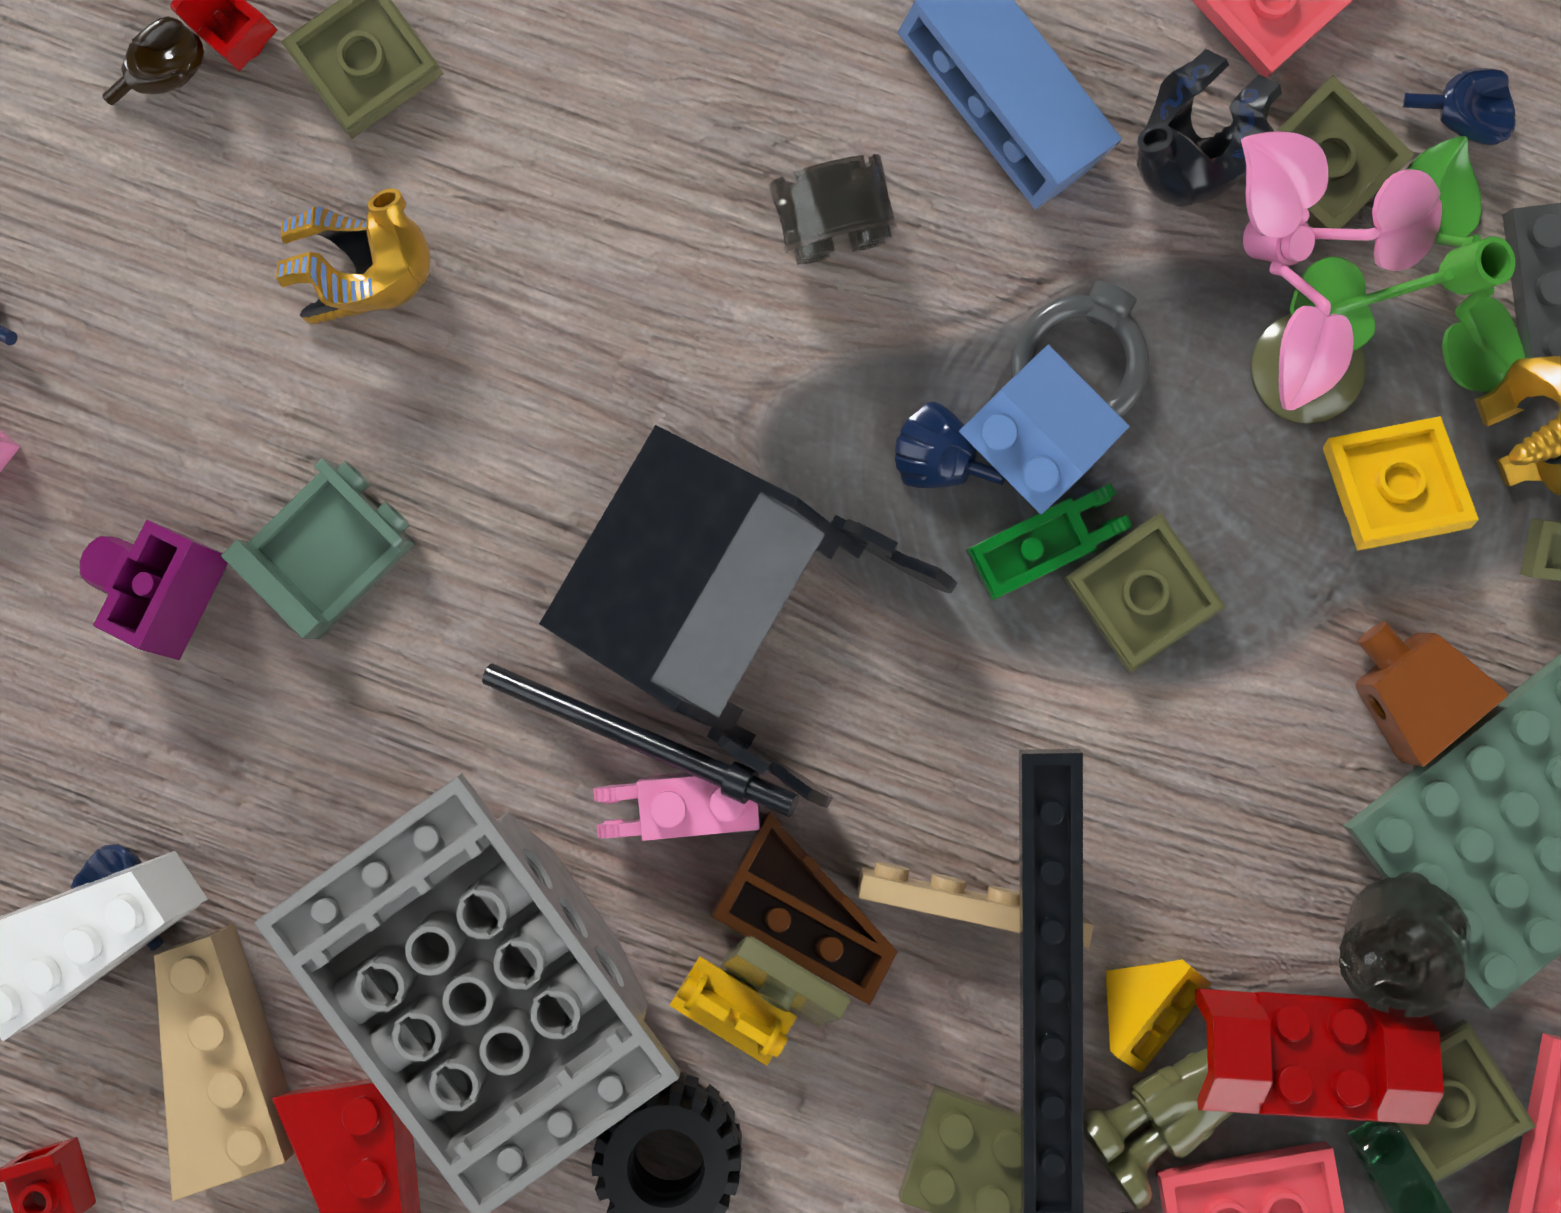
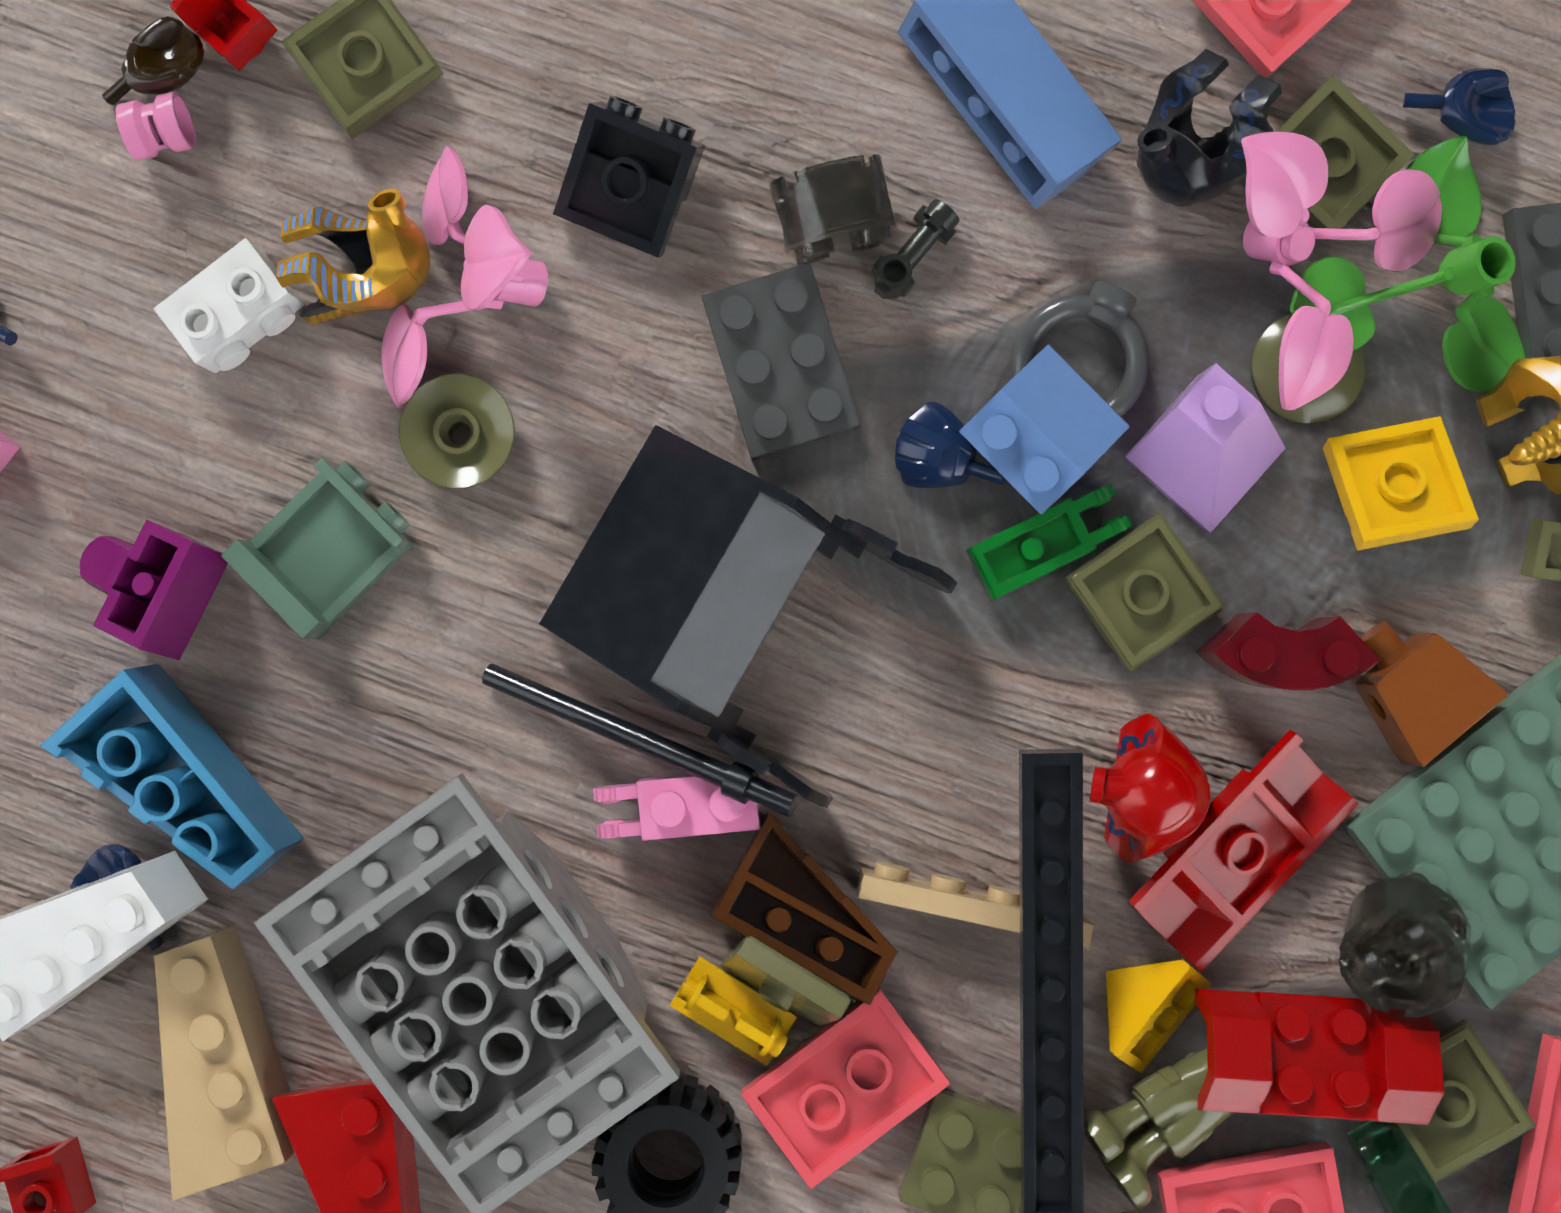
(156, 126): none -> bright pink wheel
(177, 773): none -> dark azure wedge
(229, 308): none -> white brick
(431, 418): none -> olive dish
(493, 273): none -> bright pink plant
(629, 175): none -> black plate
(780, 361): none -> dark grey plate
(844, 1088): none -> coral plate
(895, 270): none -> pearl dark grey bar
(1151, 791): none -> red piece
(1208, 447): none -> lavender slope
(1242, 851): none -> red piece
(1280, 658): none -> dark red brick

